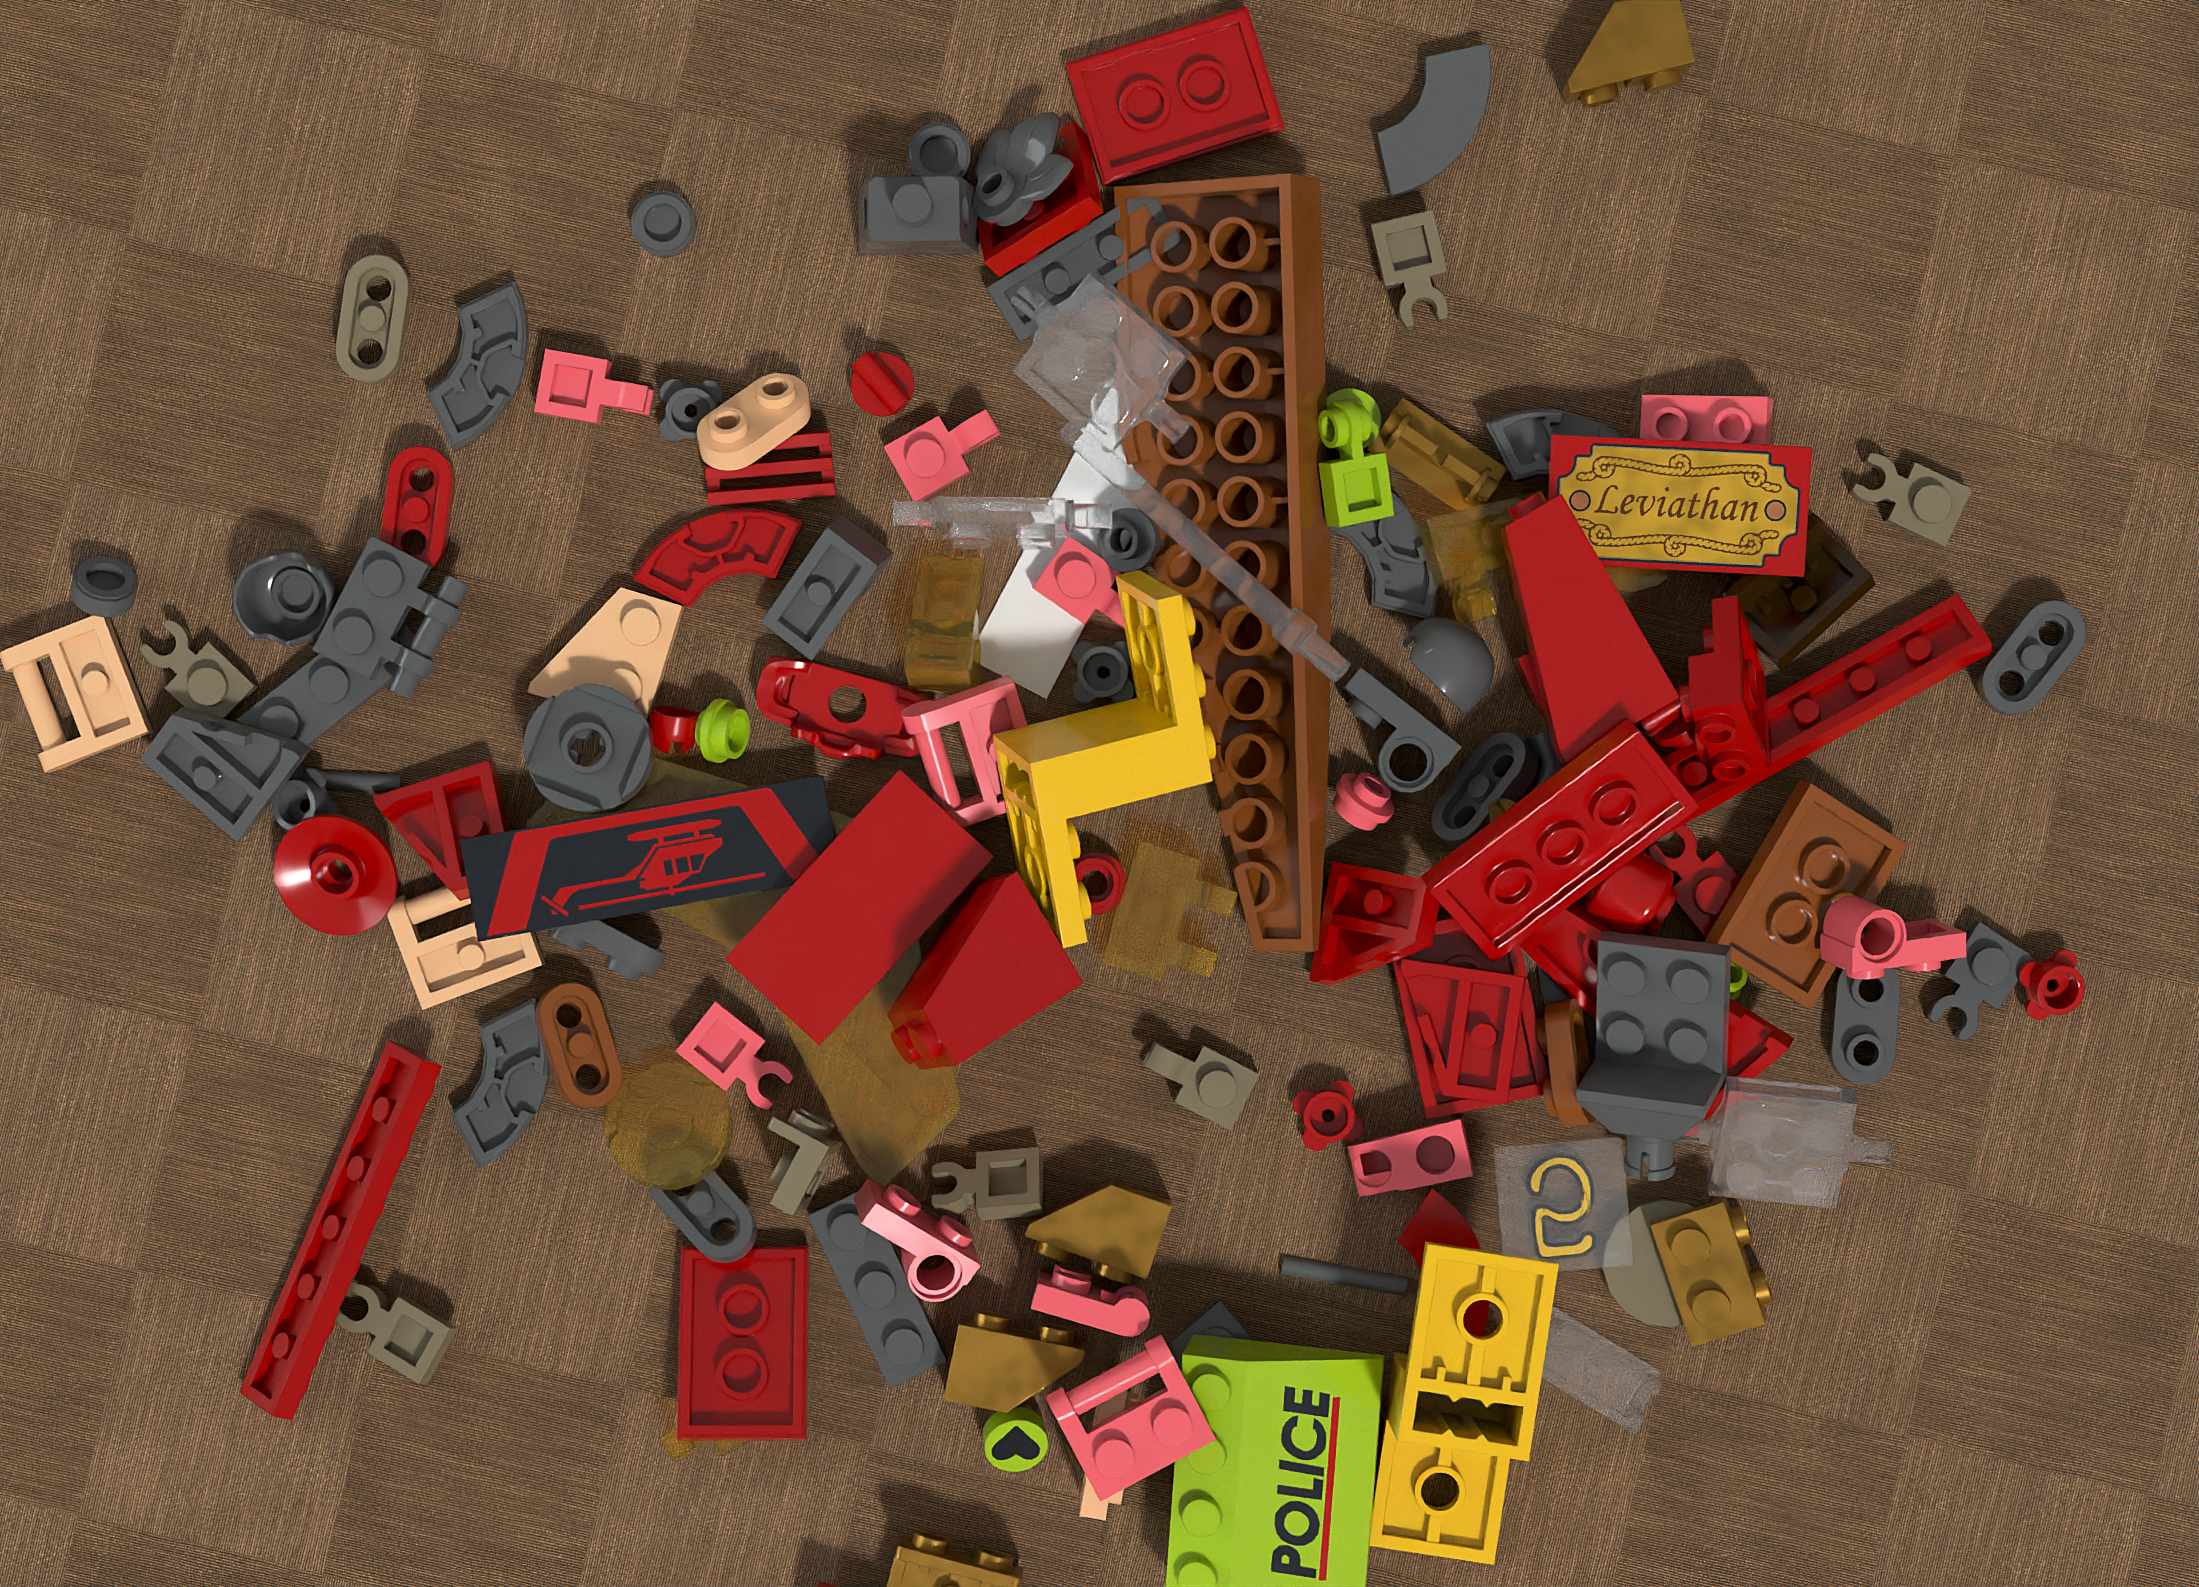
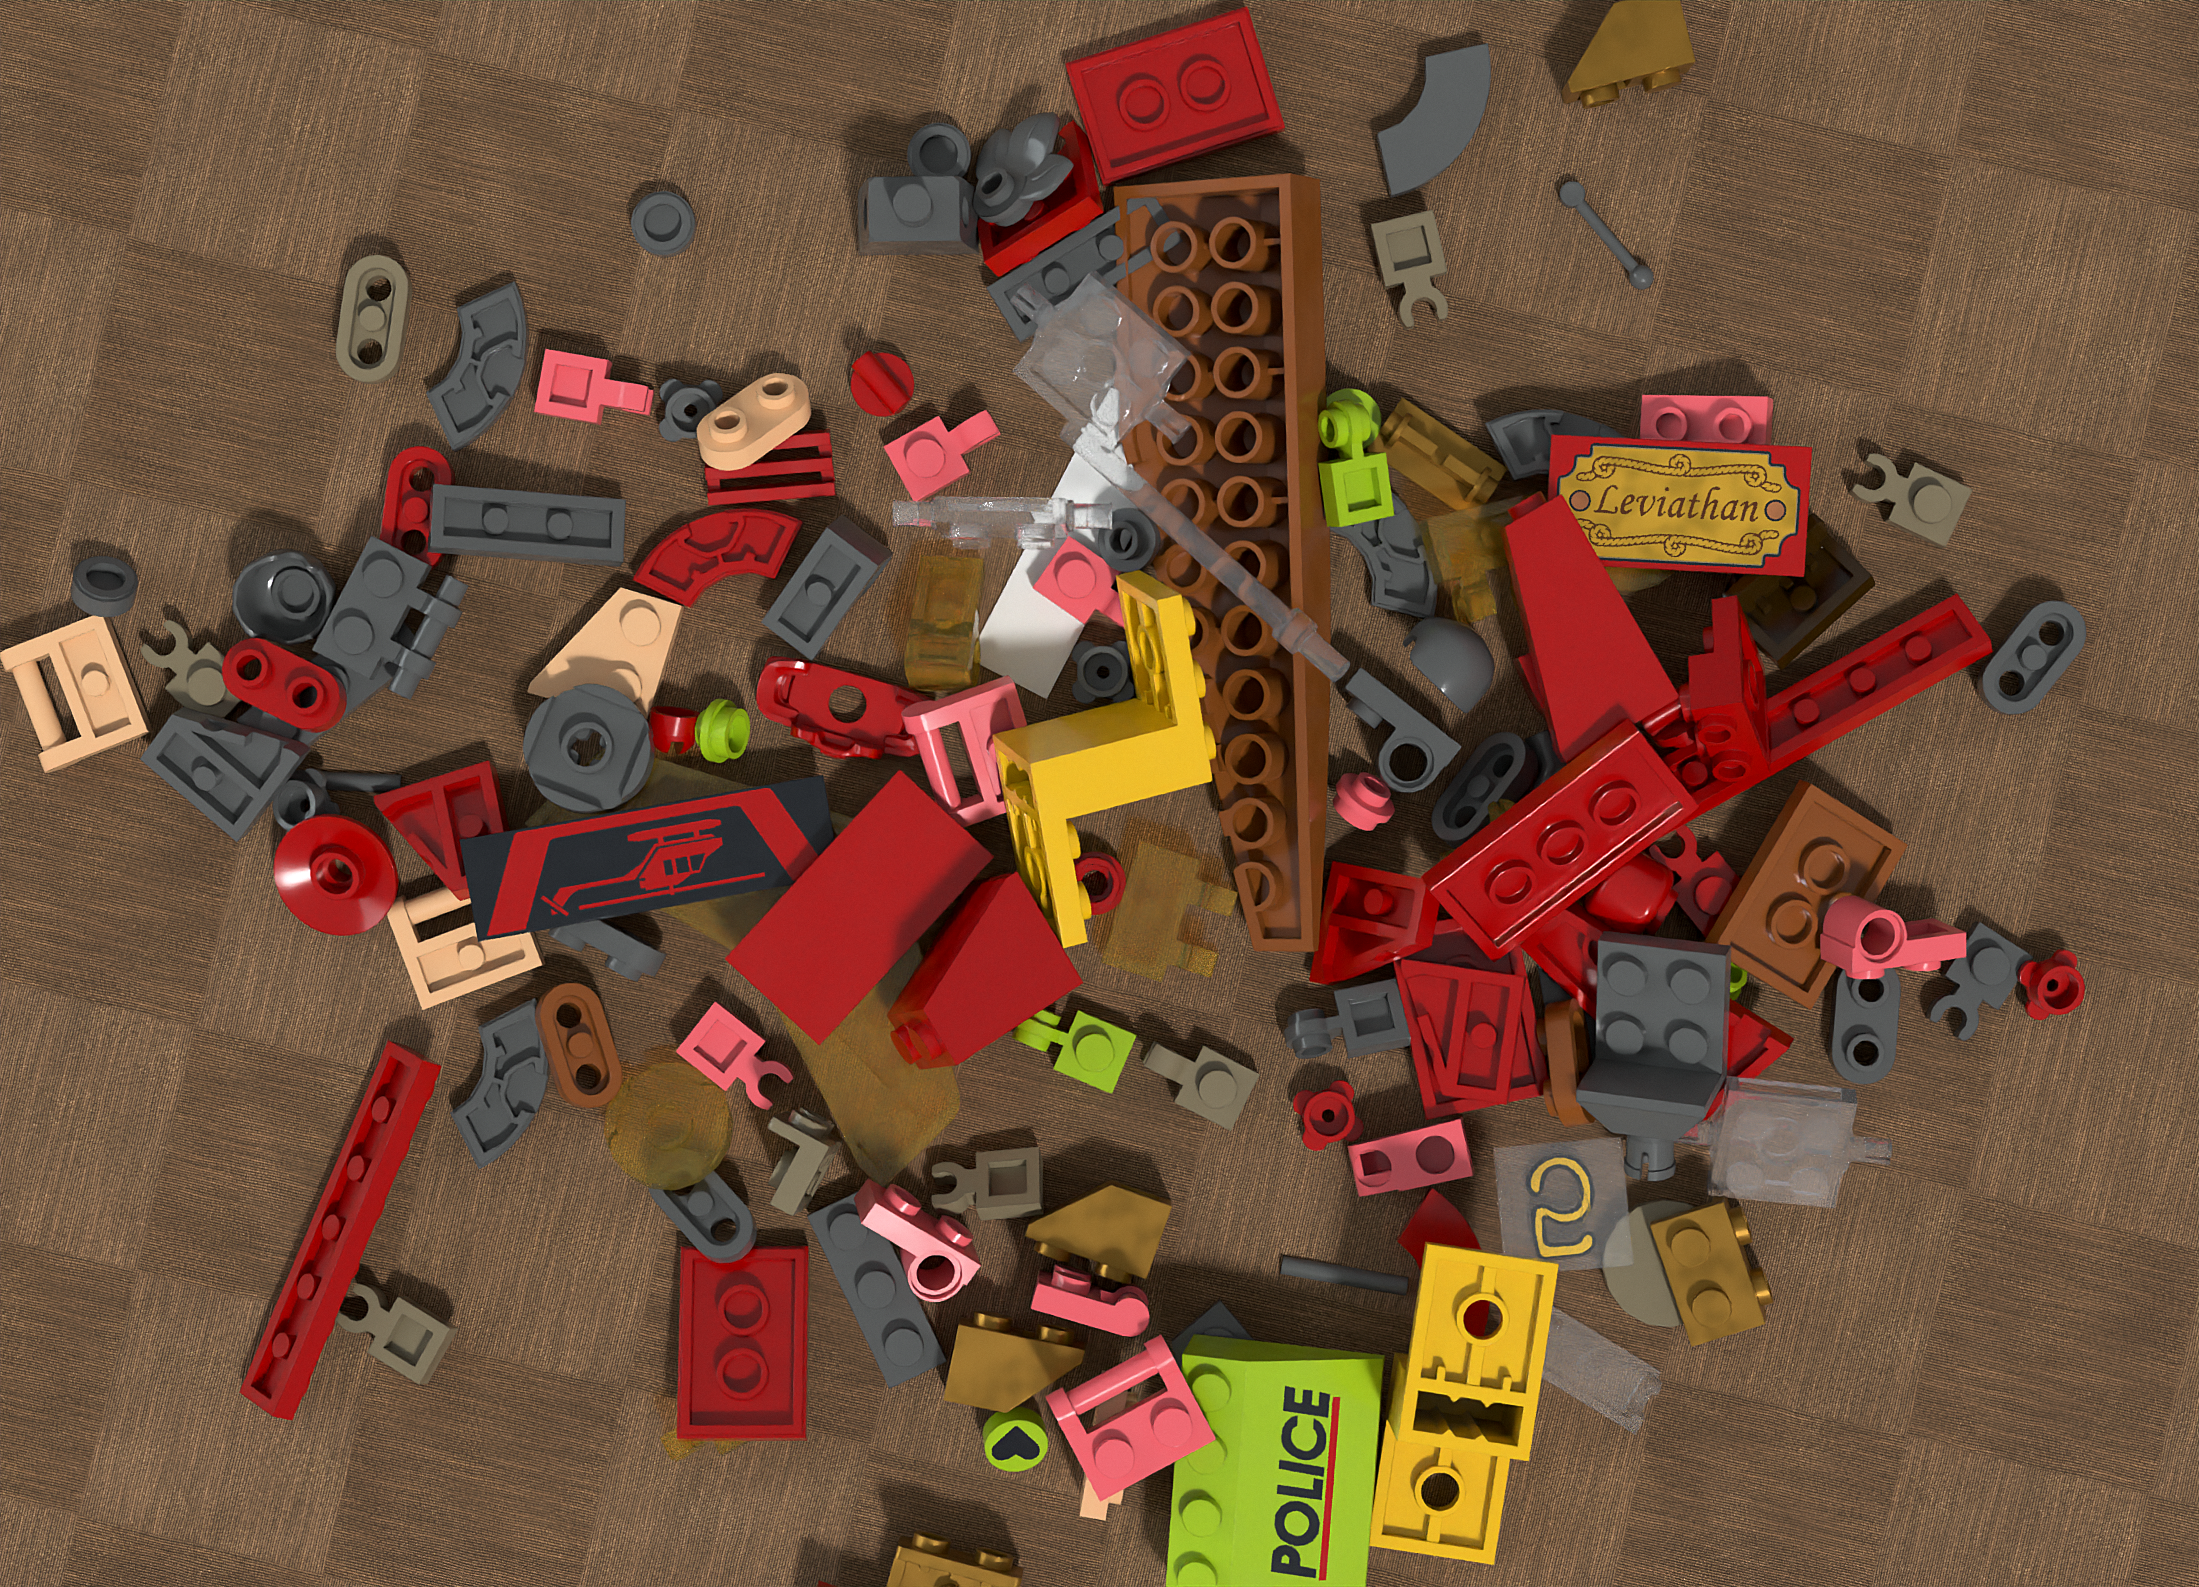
(281, 684): none -> red plate
(526, 525): none -> dark grey plate
(1090, 1050): none -> lime plate
(1367, 1018): none -> dark grey plate
(1572, 196): none -> dark grey hinge

